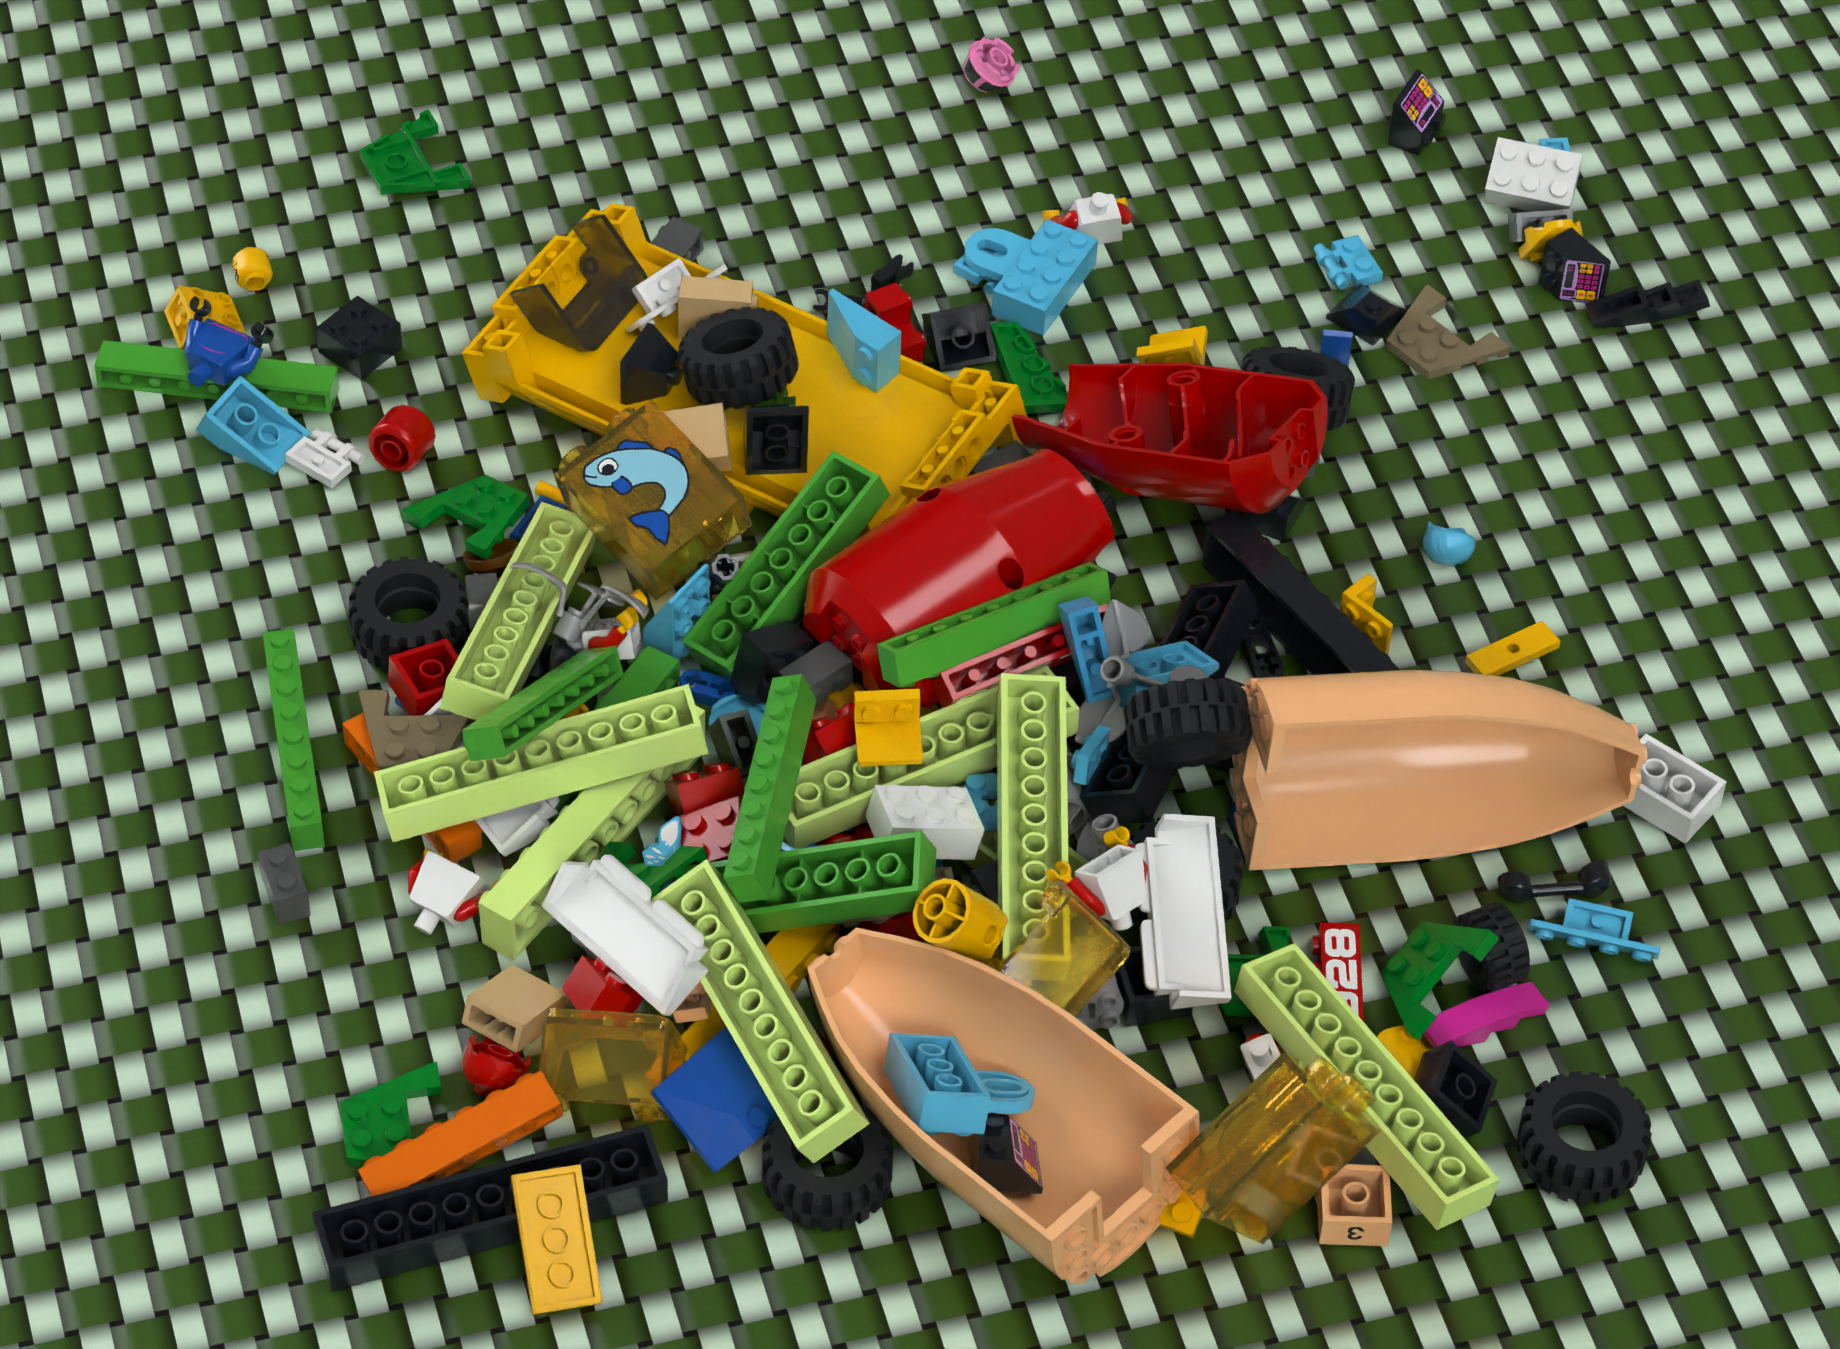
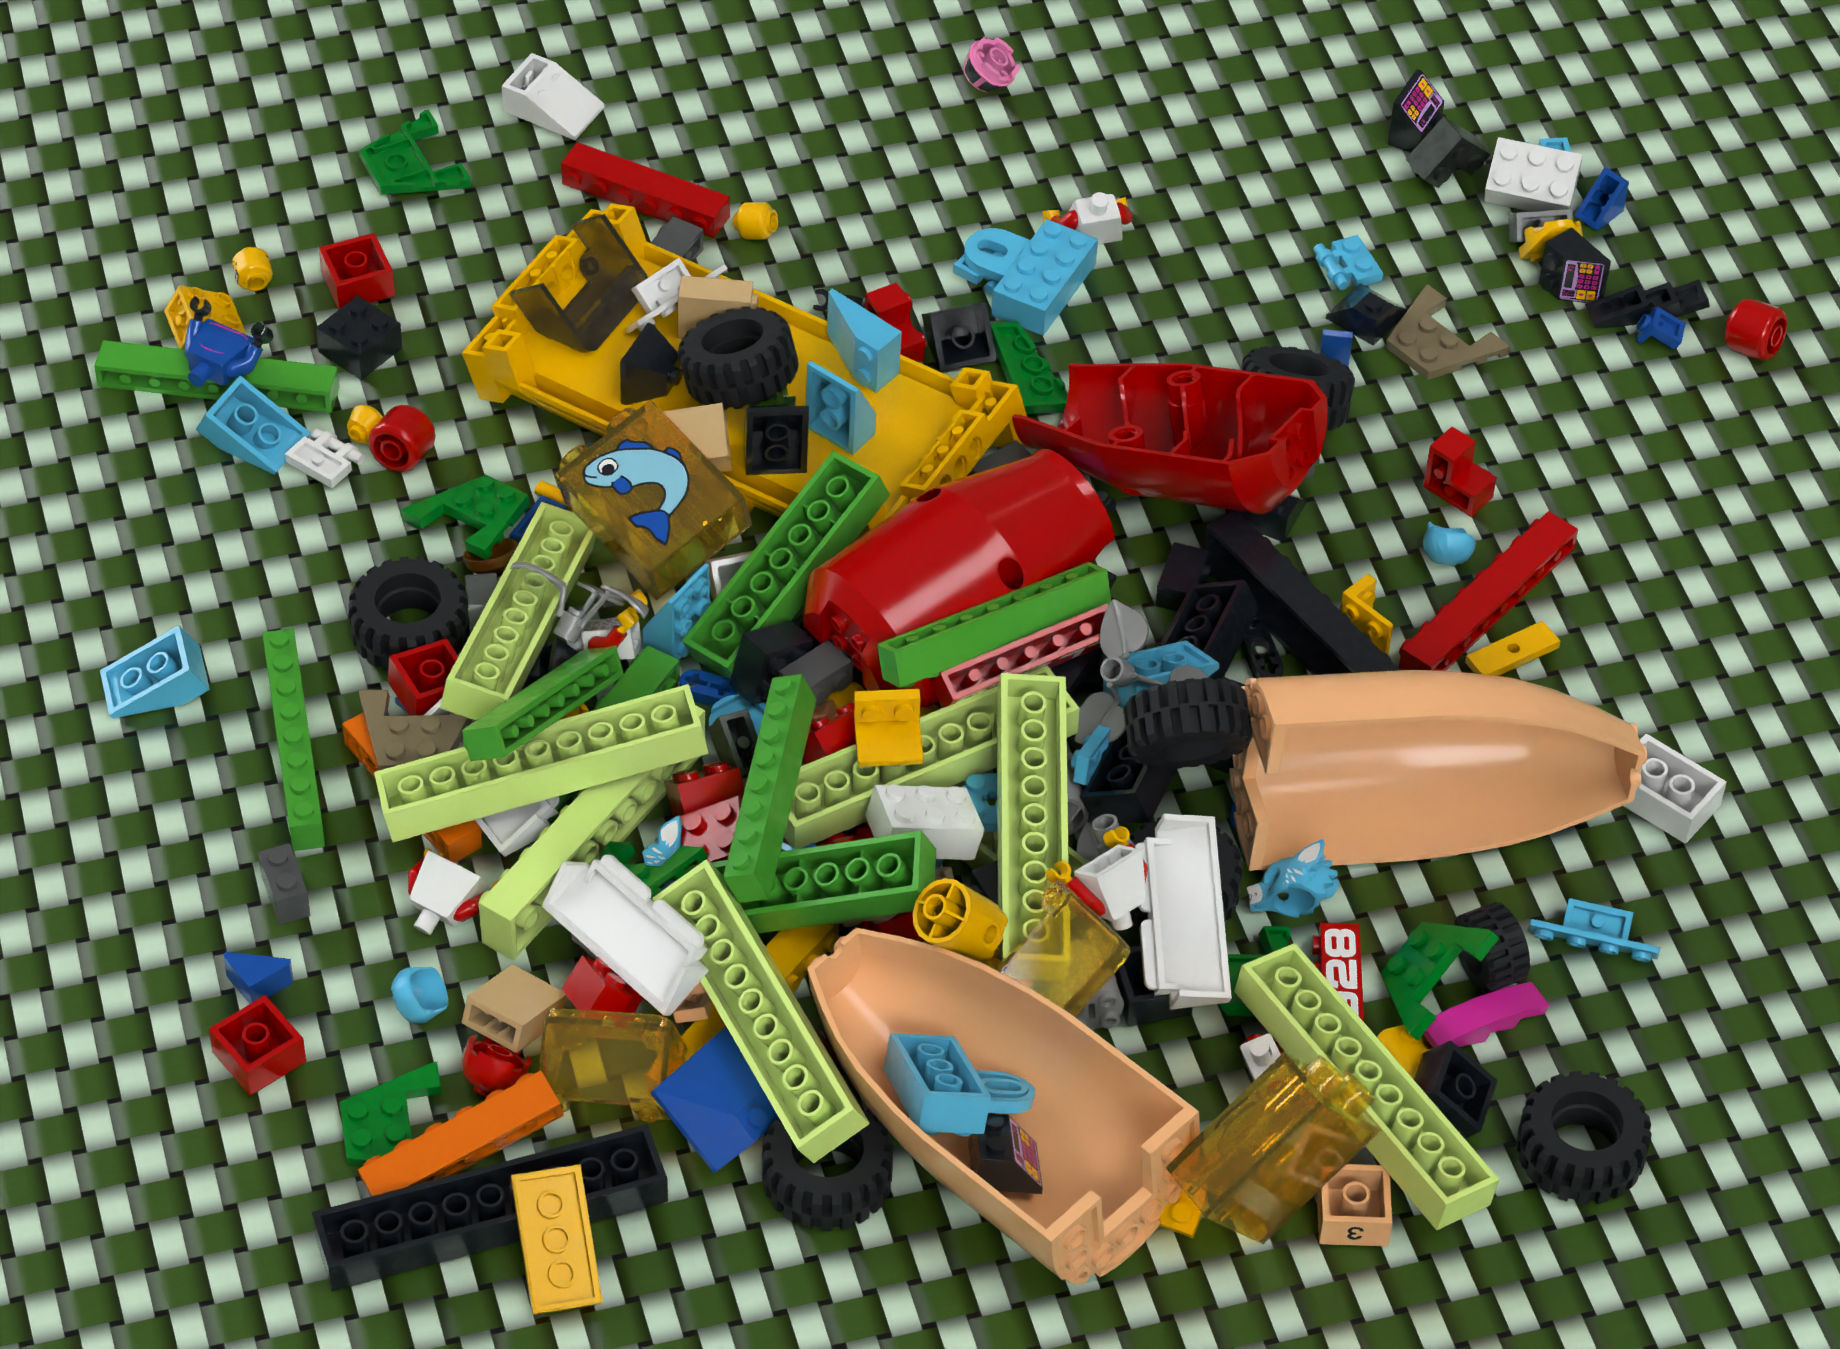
(156, 676): none -> medium azure slope
(257, 974): none -> blue slope
(257, 1045): none -> red brick
(357, 269): none -> red brick
(361, 422): none -> yellow cone
(419, 994): none -> medium azure hair
(549, 97): none -> white slope
(644, 188): none -> red brick
(720, 571): black piece -> none
(755, 220): none -> yellow head
(838, 410): none -> medium azure slope
(891, 273): black plate -> none
(1086, 644): dark azure slope -> none
(1176, 347): yellow bracket -> none
(1183, 568): none -> black brick
(1302, 876): none -> medium azure piece
(1445, 150): none -> pearl dark grey brick
(1455, 476): none -> red brick
(1489, 595): none -> red brick
(1592, 881): black piece -> none
(1604, 200): none -> blue slope
(1662, 327): none -> blue bracket
(1756, 329): none -> red head

